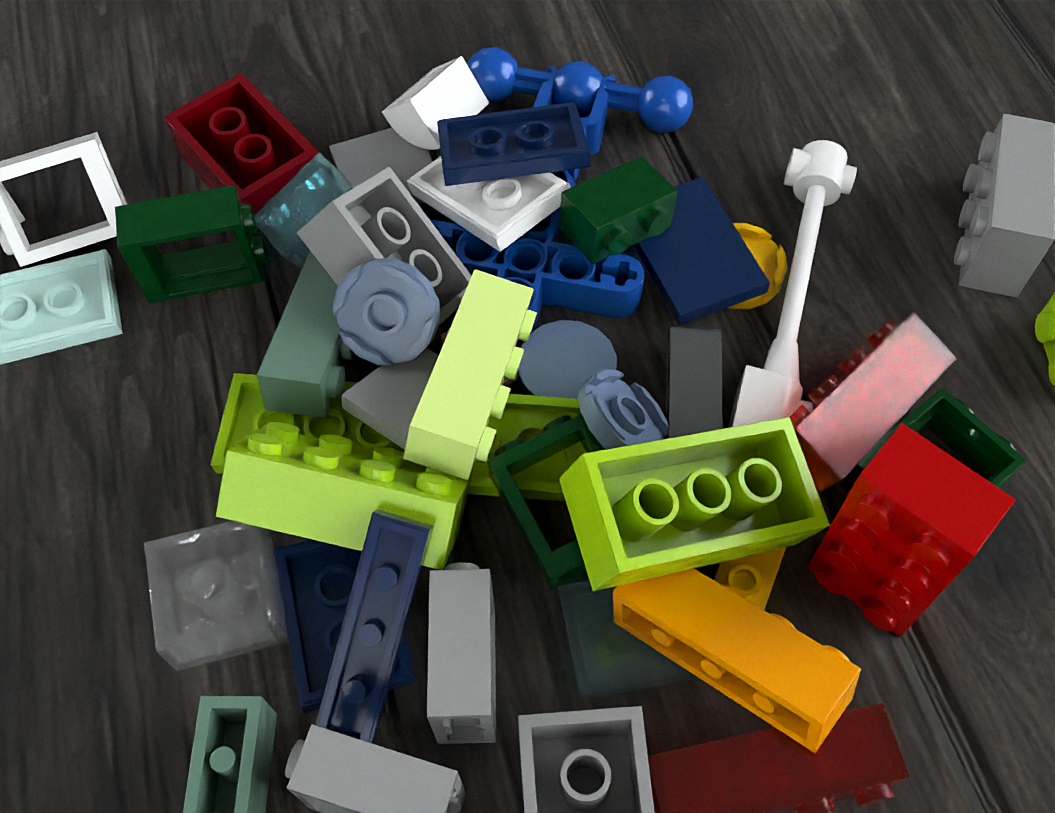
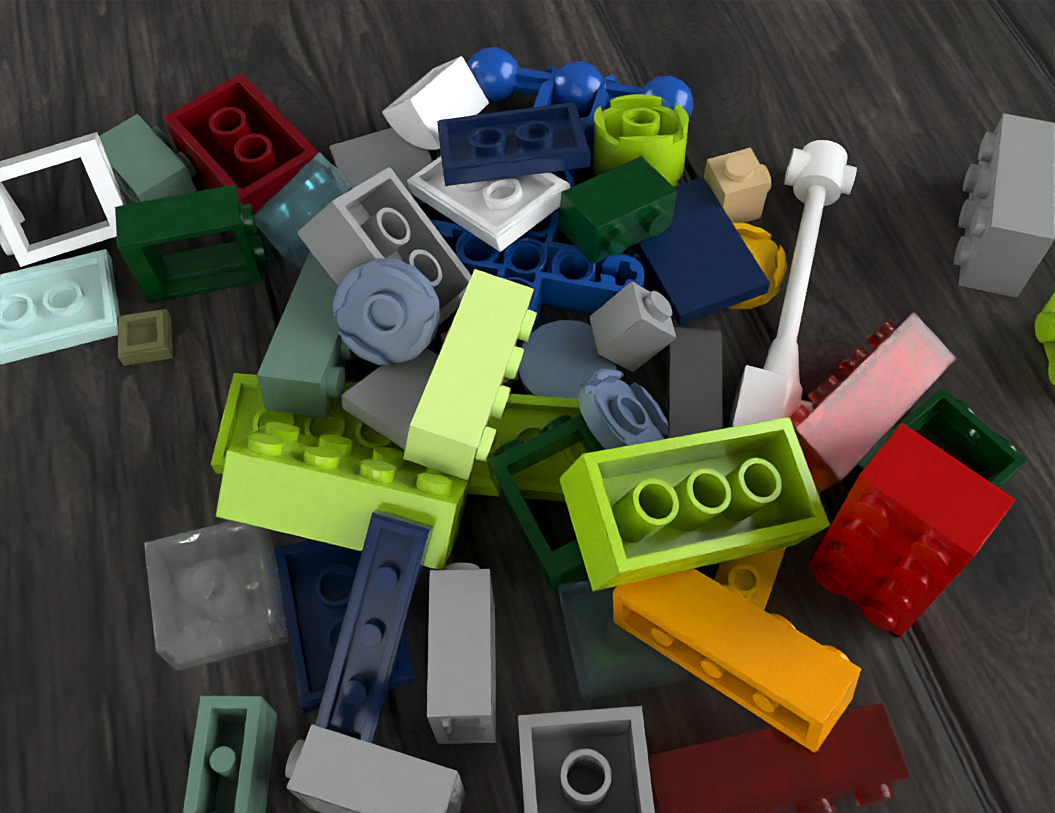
(145, 162): none -> sand green brick
(145, 337): none -> olive tile
(633, 326): none -> light grey brick
(637, 128): none -> lime brick
(739, 184): none -> tan brick

